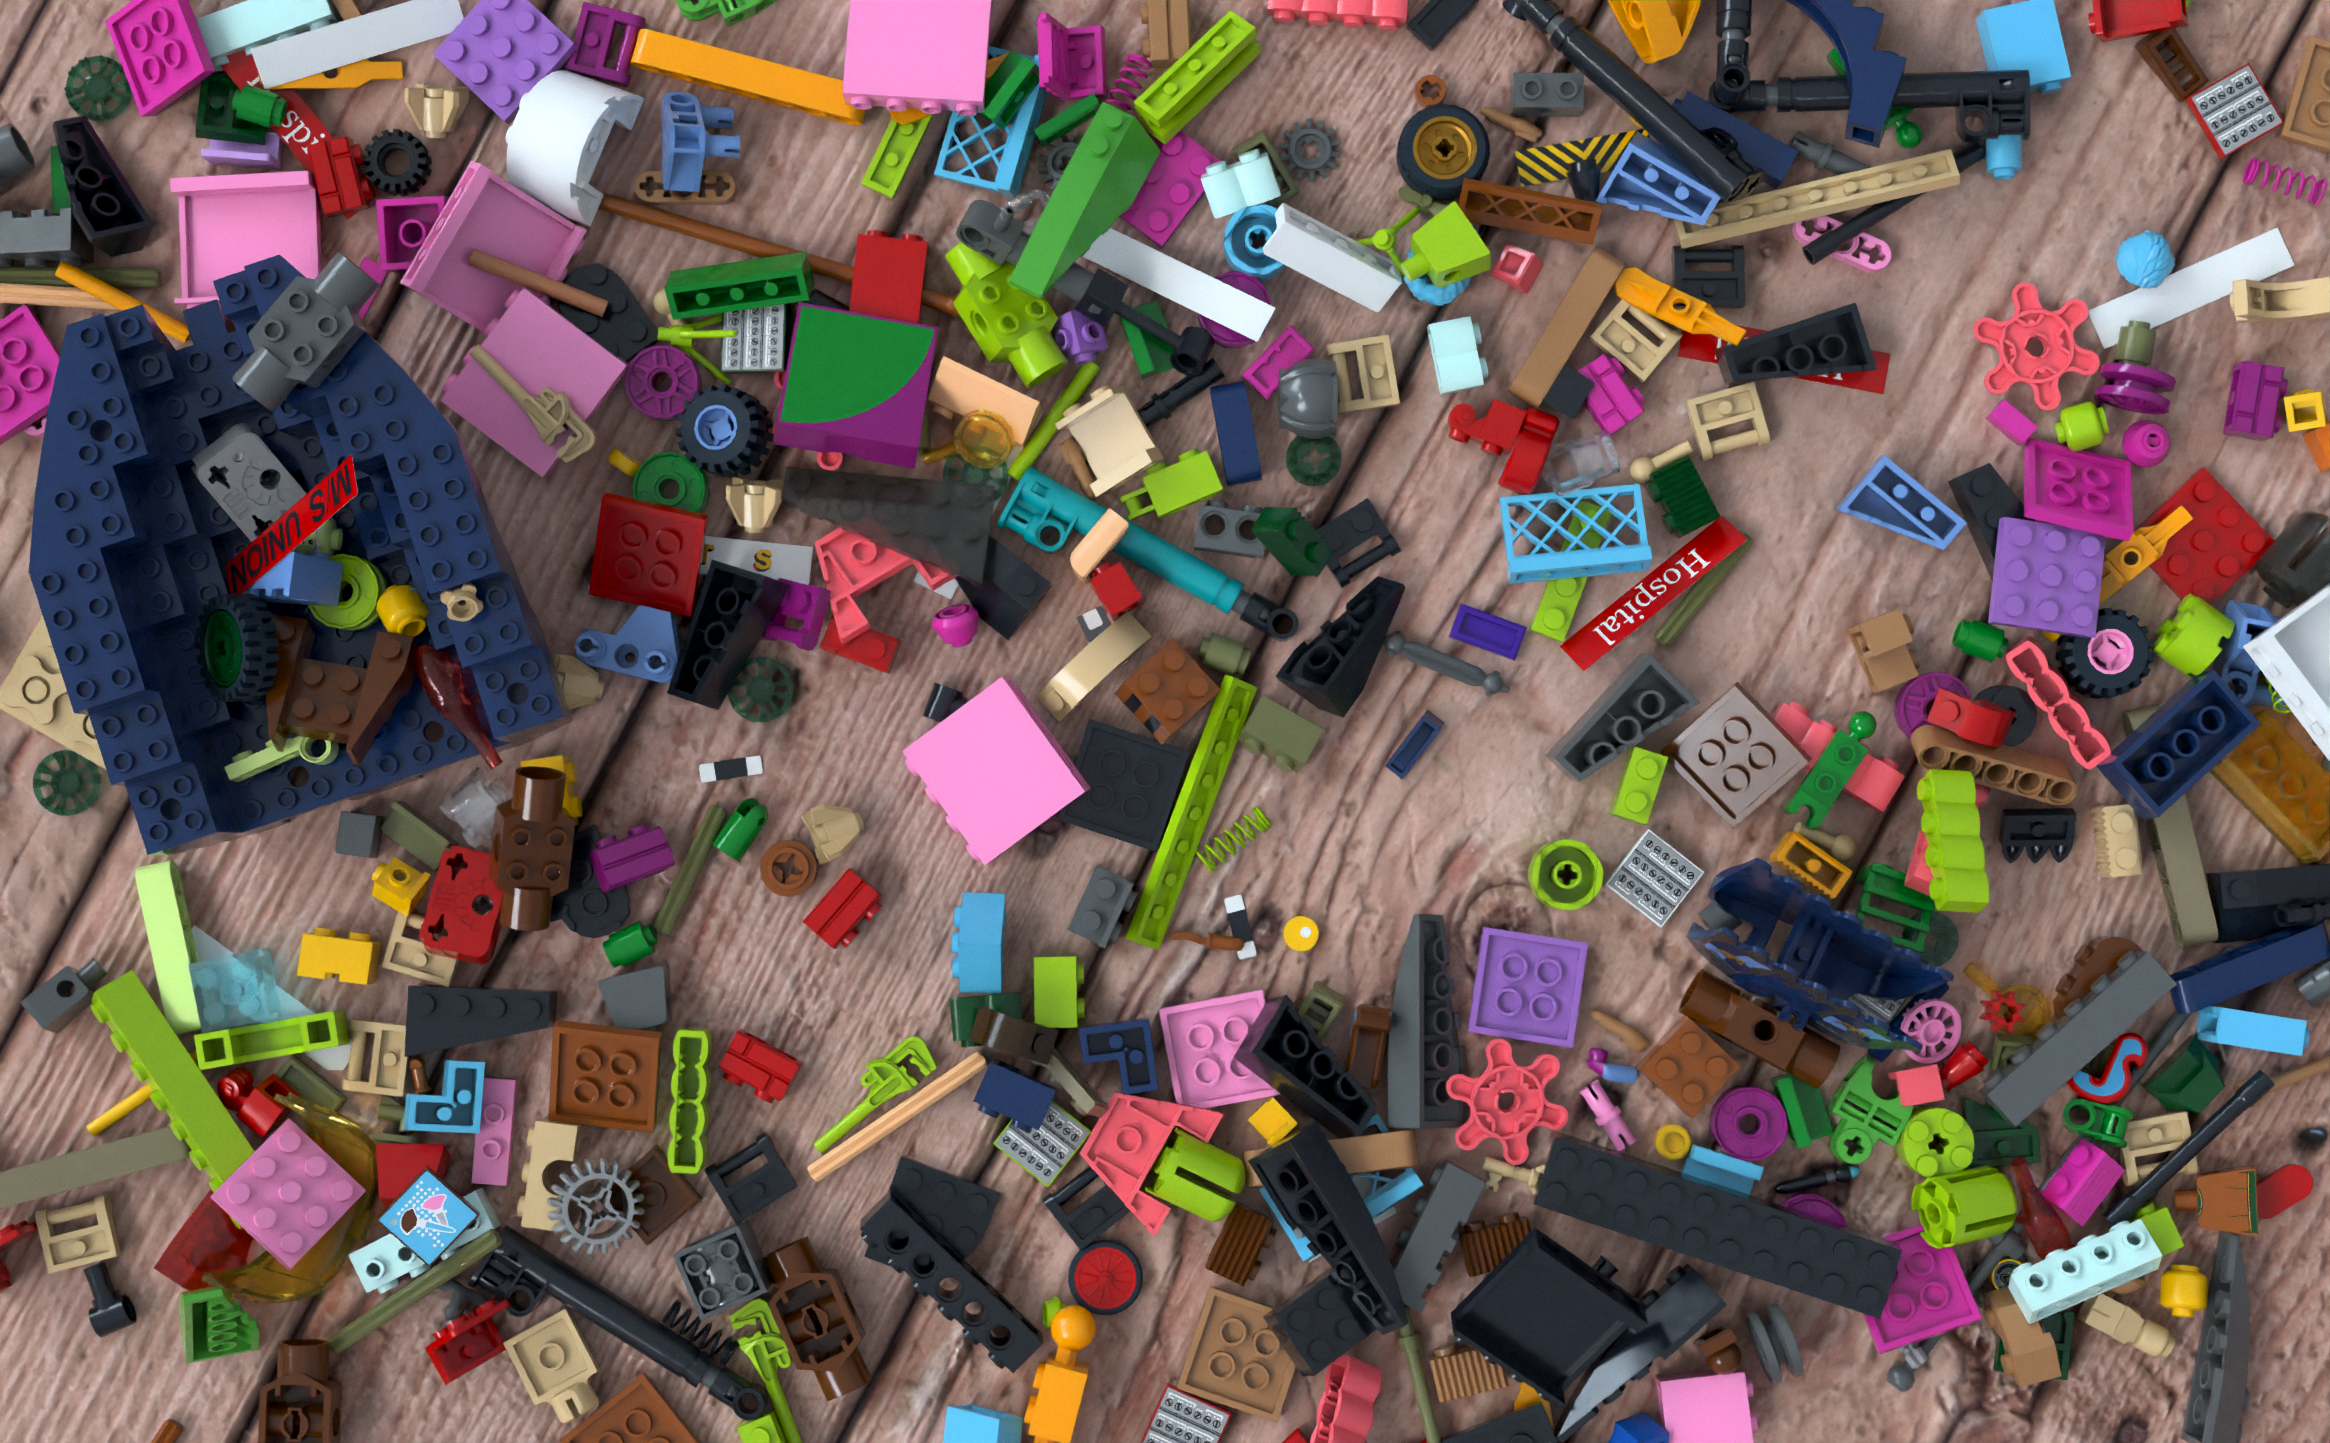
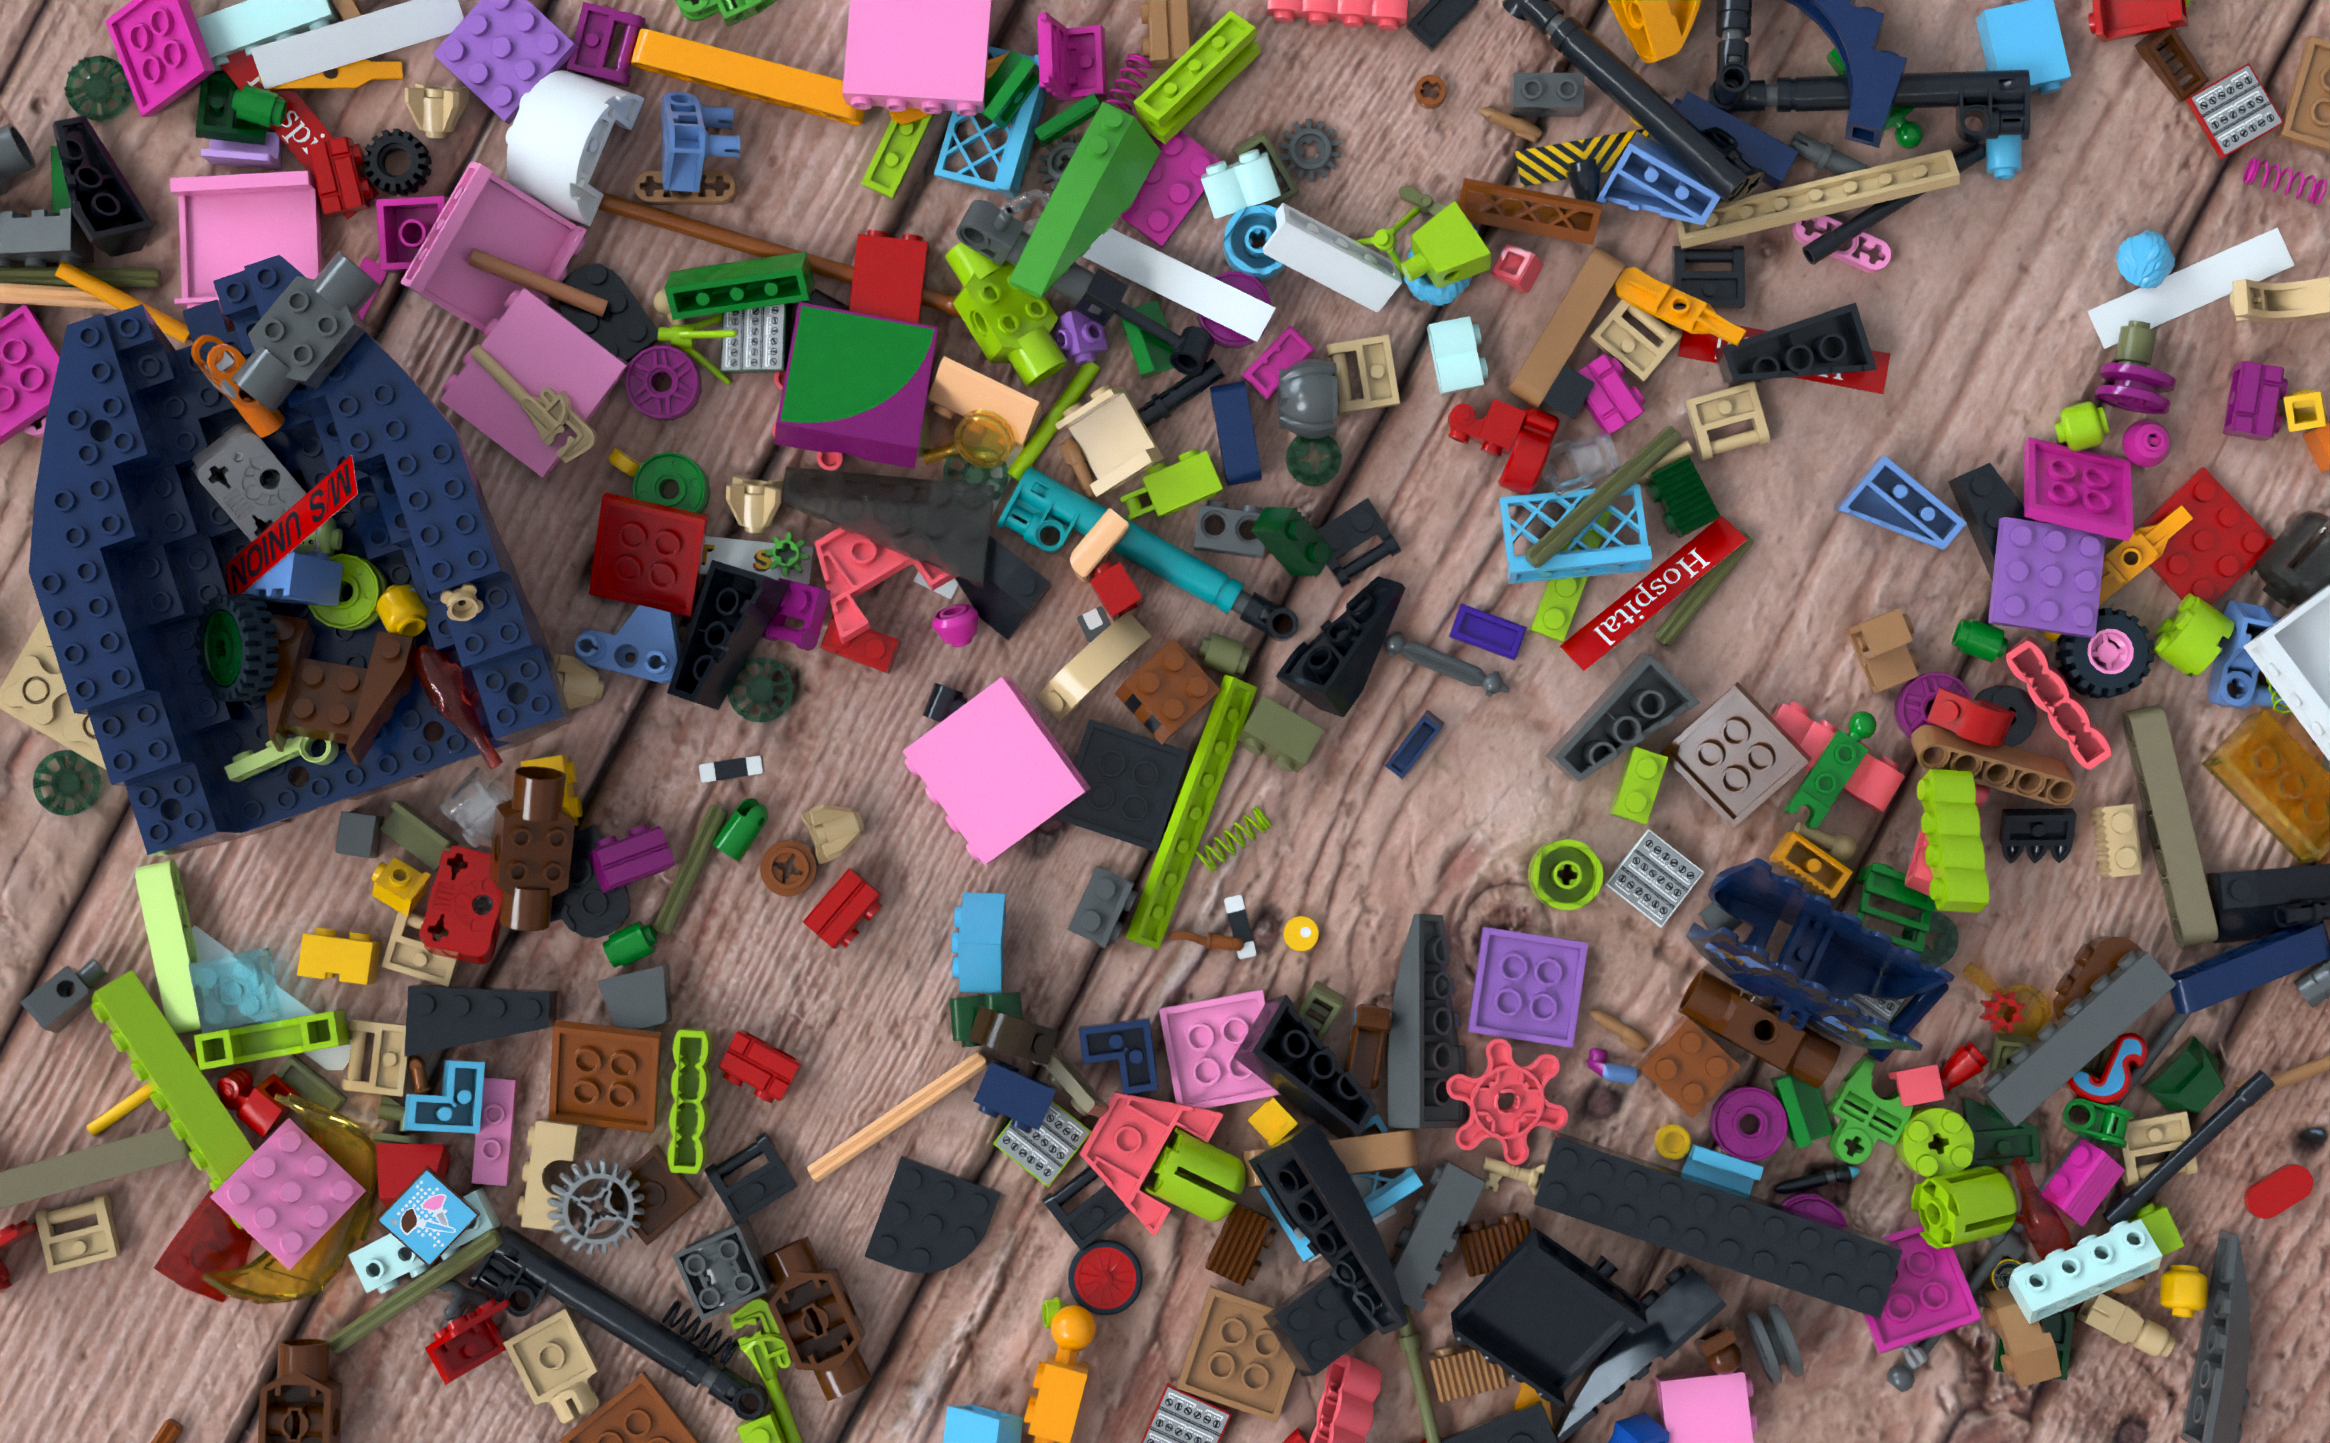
(110, 1308): black pin -> none
(215, 1325): bright green wedge -> none
(219, 368): none -> orange connector
(724, 431): black wheel -> none
(781, 546): none -> bright green gear
(886, 1081): lime piece -> none
(894, 1214): black brick -> none
(1057, 991): lime brick -> none
(1462, 140): wheel -> none
(1602, 497): none -> olive axle
(1607, 1115): bright pink pin -> none
(1931, 1030): bright pink wheel -> none
(2011, 422): dark pink piece -> none
(2055, 332): coral plate -> none
(2178, 744): dark blue brick -> none
(2224, 1200): dark orange torso -> none
(2252, 1030): medium azure brick -> none

